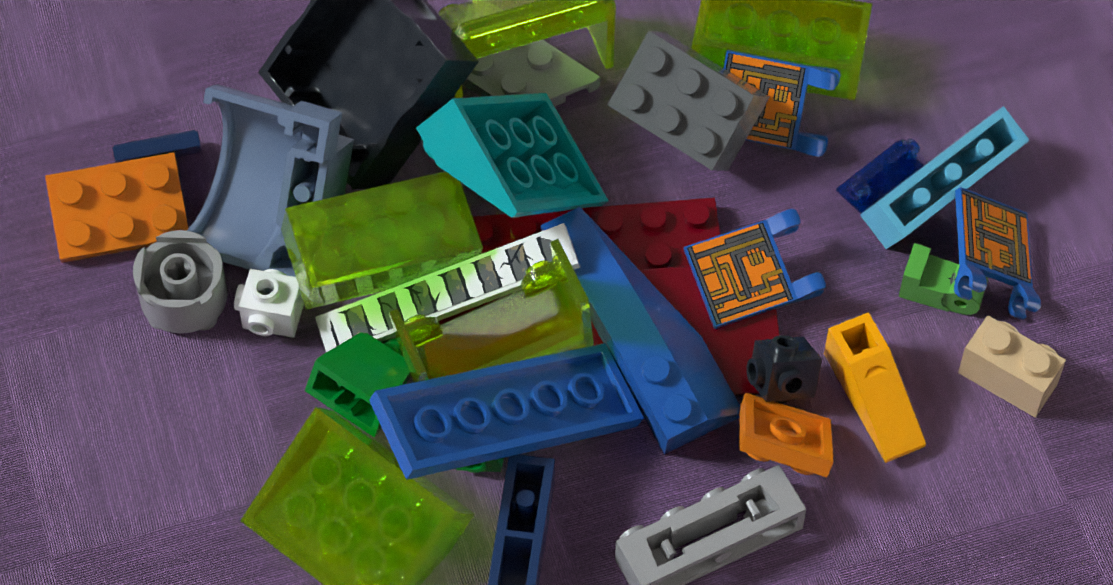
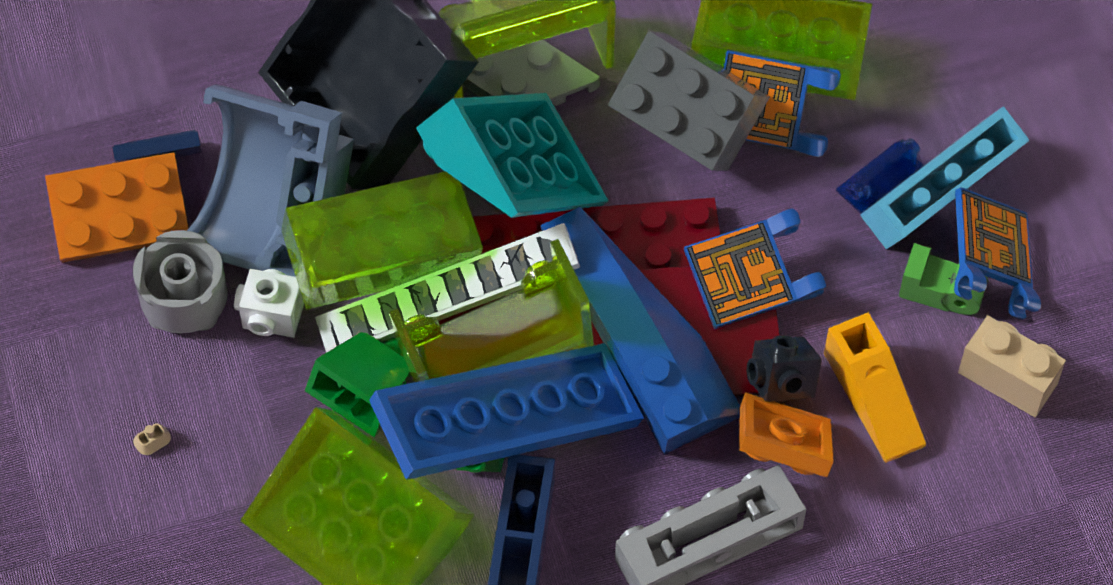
(152, 439): none -> tan rock

